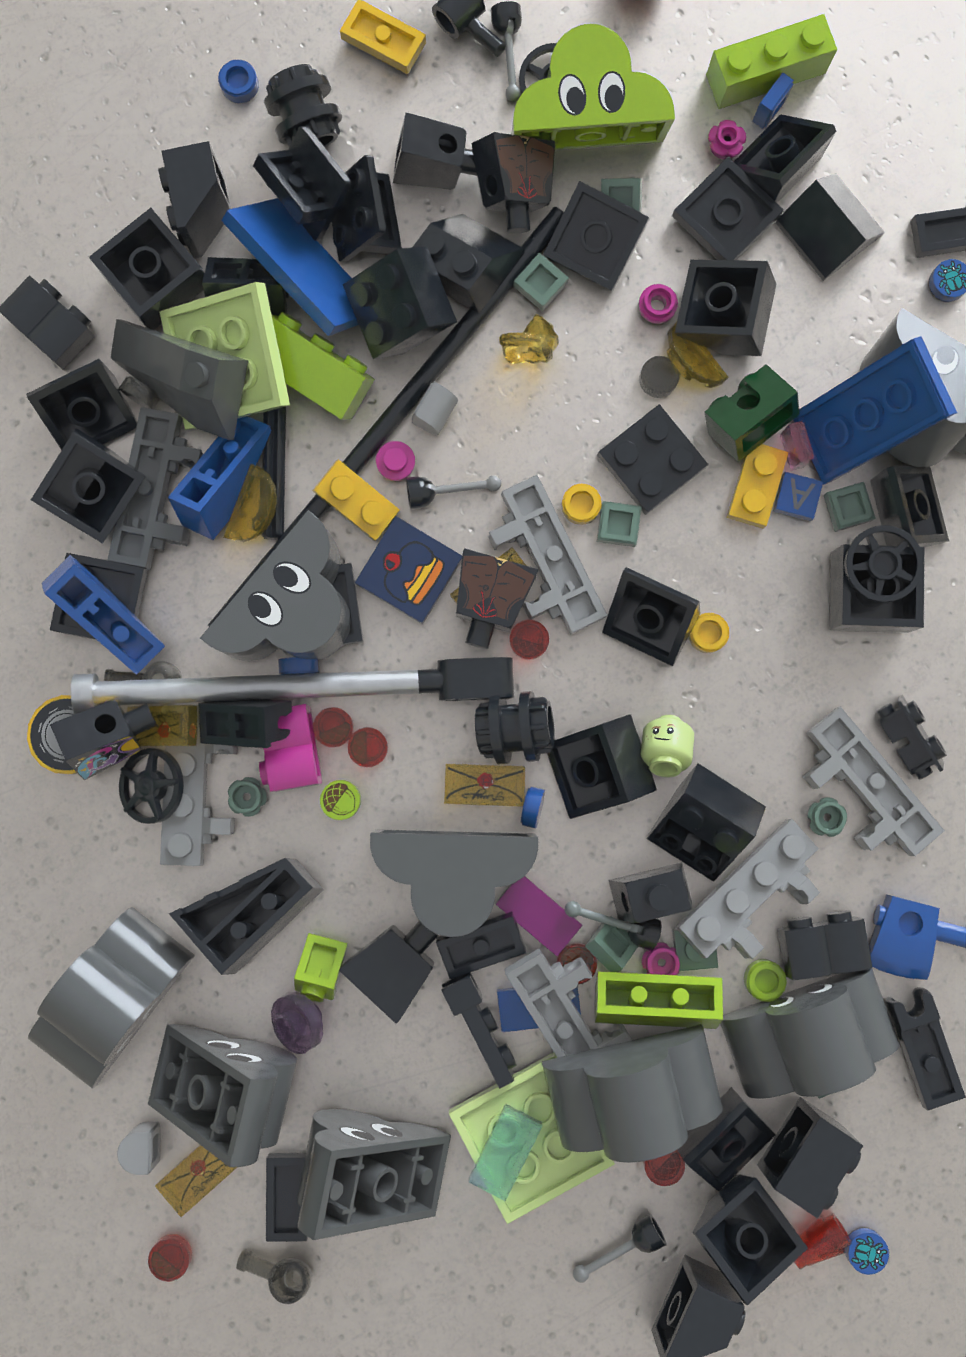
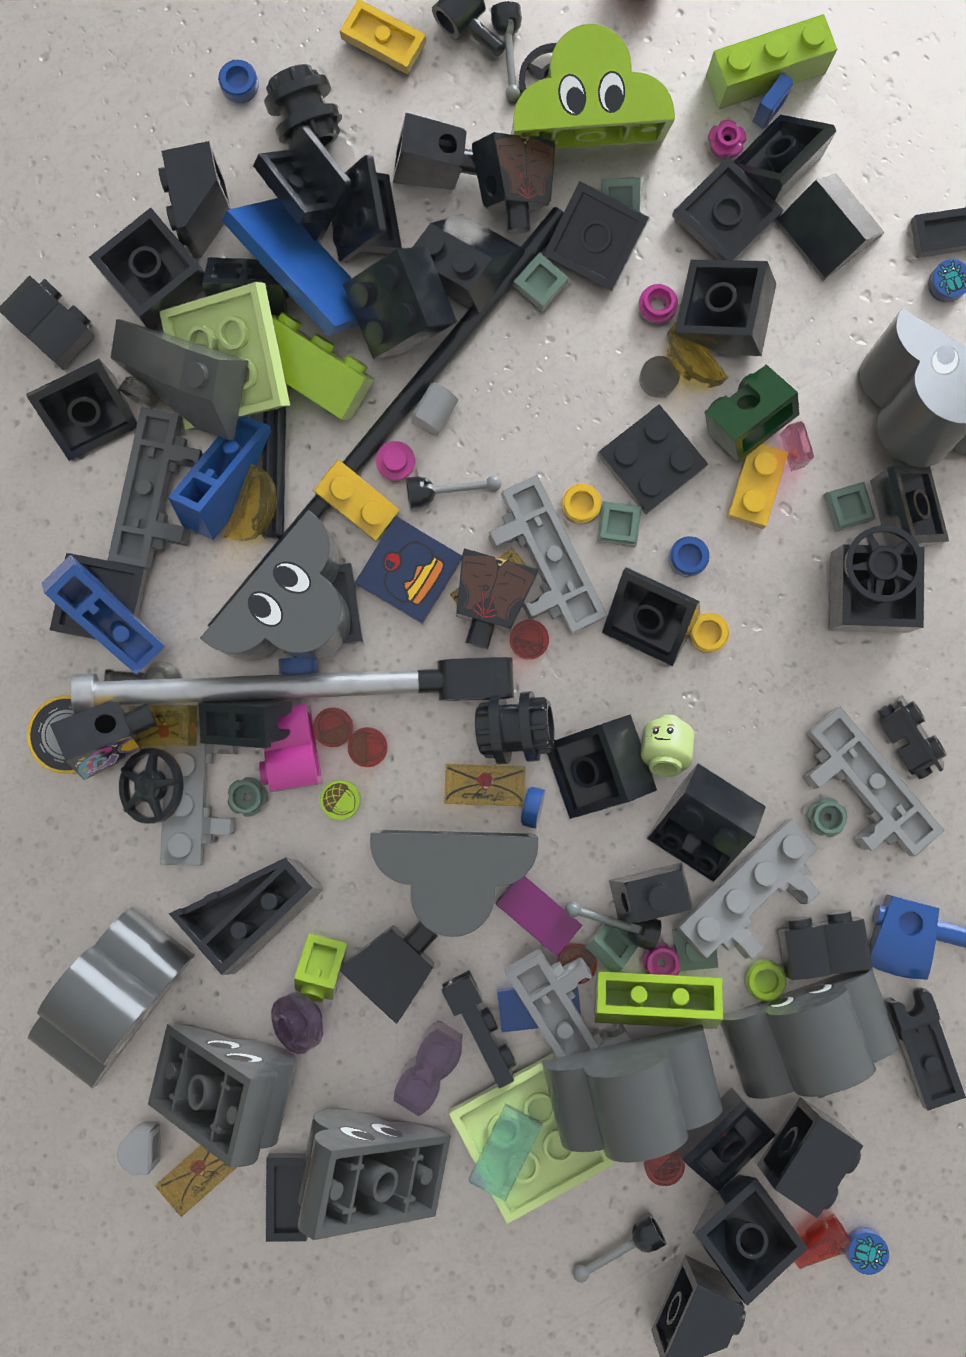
(88, 486): black slope -> none
(169, 1258): clear red tile -> none
(279, 1275): clear smoke bar -> none
(421, 1075): none -> clear purple brick
(489, 944): black plate -> none
(532, 345): clear yellow piece -> none
(688, 556): none -> blue tile
(798, 496): blue tile -> none
(875, 410): blue tile -> none

